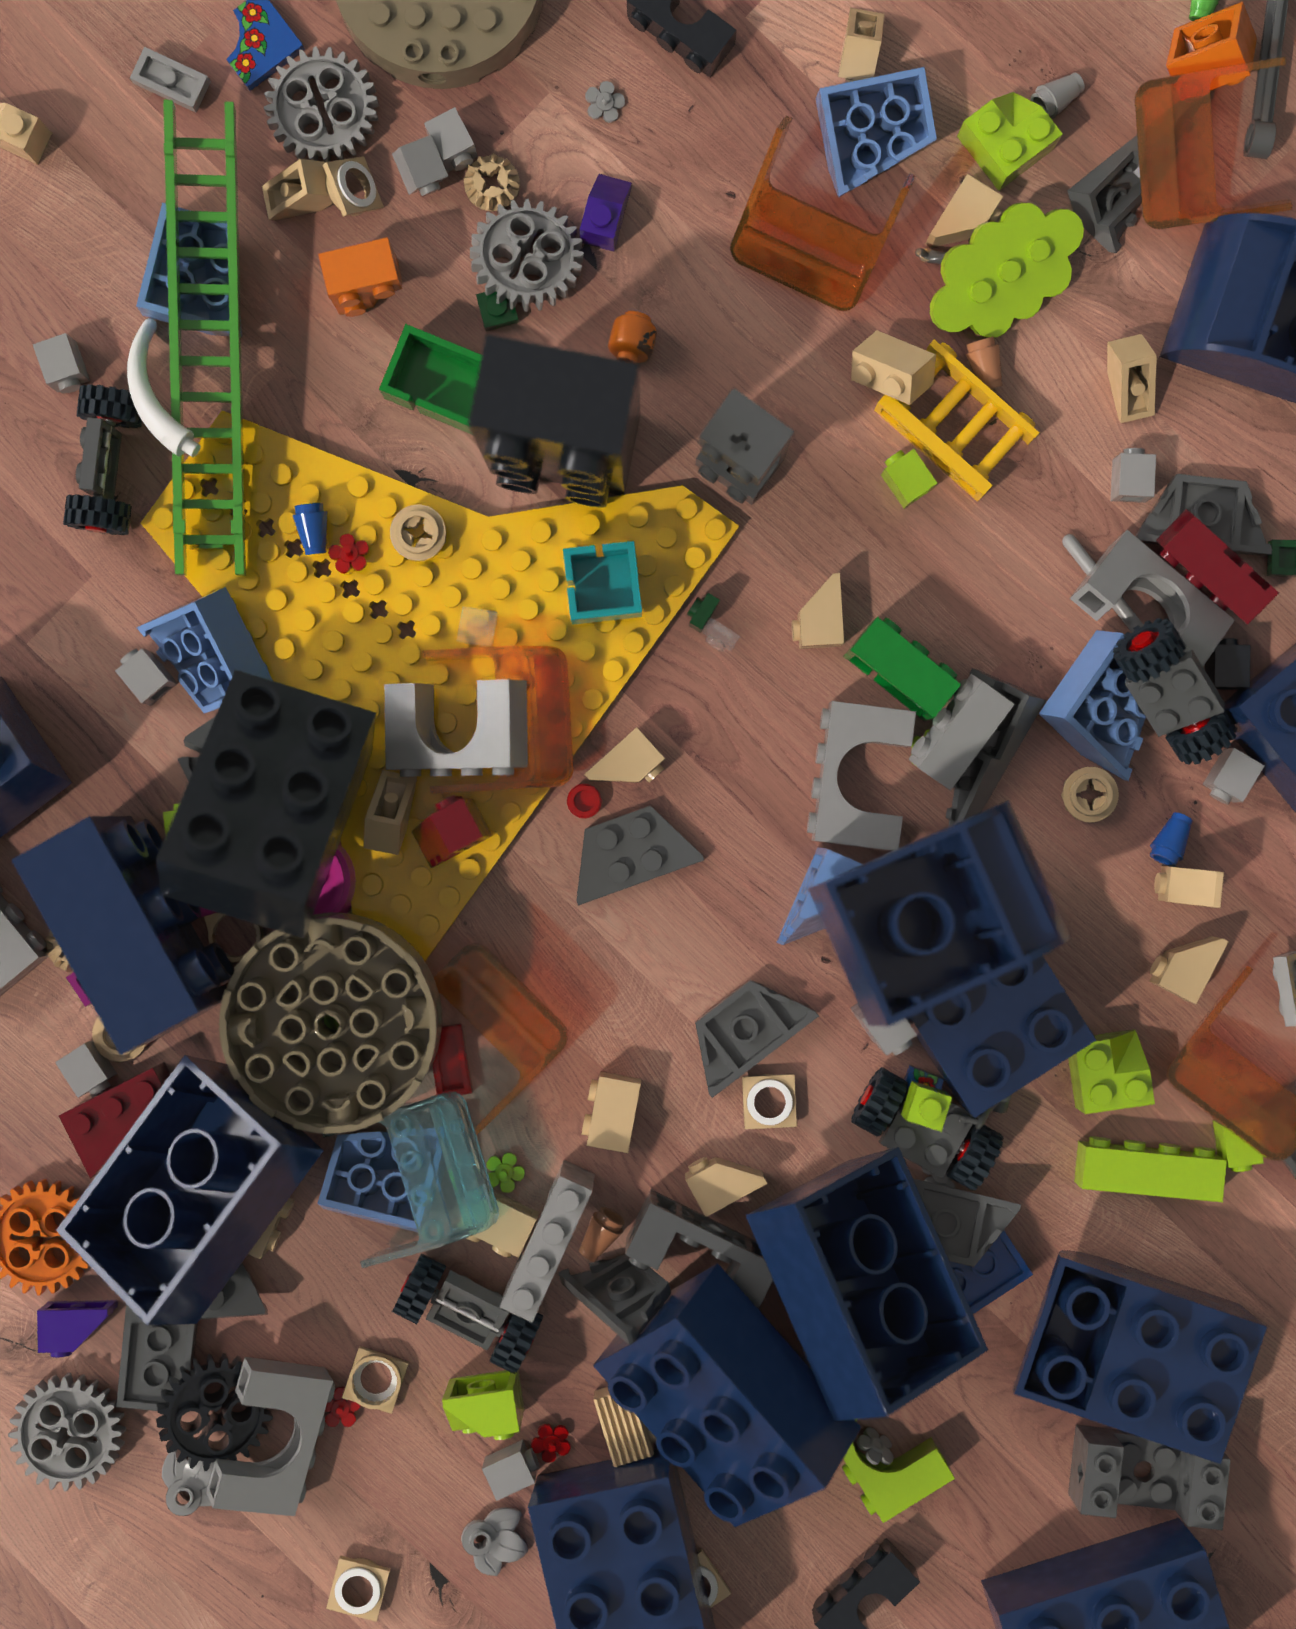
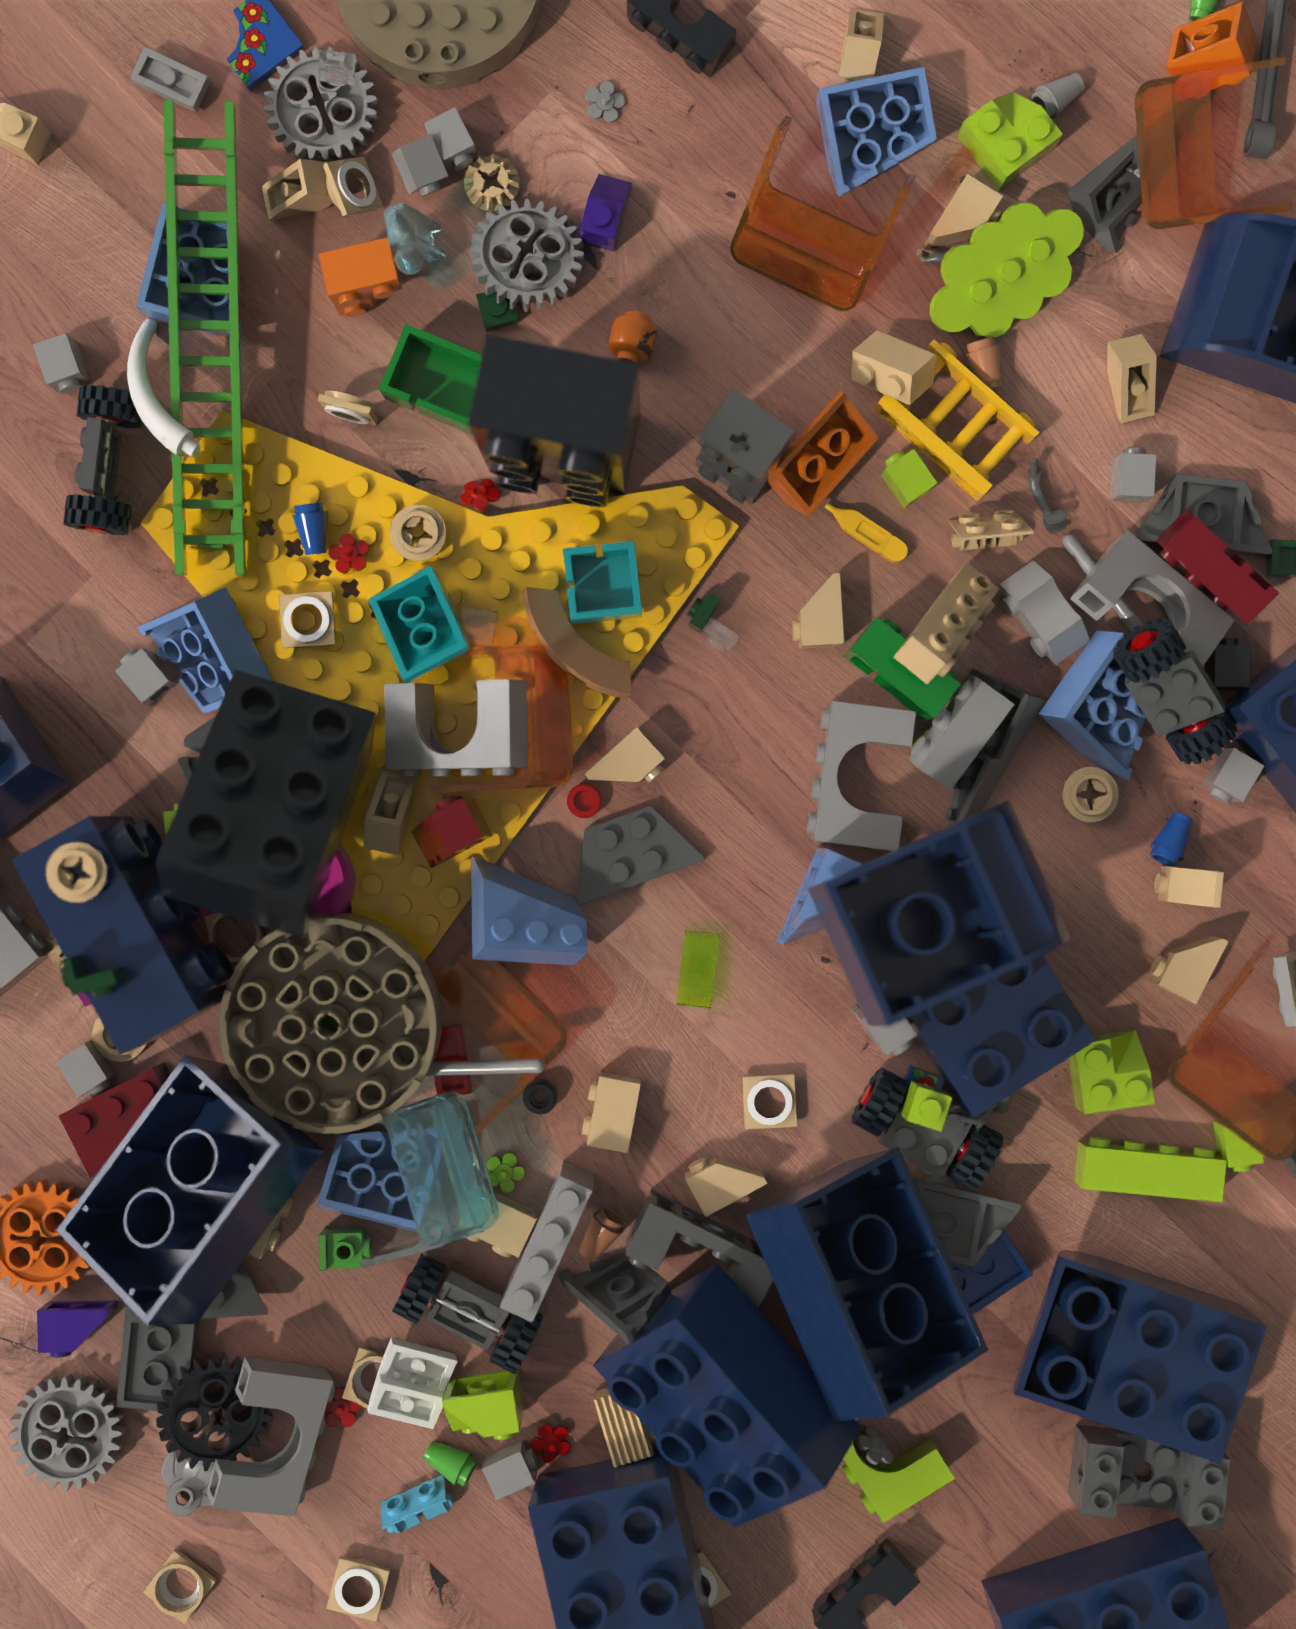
(61, 879): none -> tan gear
(78, 982): none -> dark green bracket
(165, 1601): none -> tan piece
(324, 635): none -> piece
(337, 68): none -> clear plate
(348, 407): none -> tan piece
(353, 1237): none -> bright green brick
(402, 1510): none -> medium azure hinge
(411, 1383): none -> white slope
(413, 239): none -> clear light blue gear
(419, 624): none -> teal slope
(450, 1462): none -> bright green cone
(479, 494): none -> red plant
(480, 1067): none -> light grey piece
(500, 1540): light grey plate -> none
(523, 919): none -> medium blue wedge
(540, 1107): none -> black plate
(569, 650): none -> medium nougat tile
(697, 969): none -> clear neon green slope
(745, 1031): dark grey wing -> none
(822, 456): none -> orange slope
(870, 534): none -> yellow piece
(947, 623): none -> tan brick
(1003, 525): none -> tan hinge
(1043, 613): none -> light grey brick
(1051, 519): none -> dark grey piece

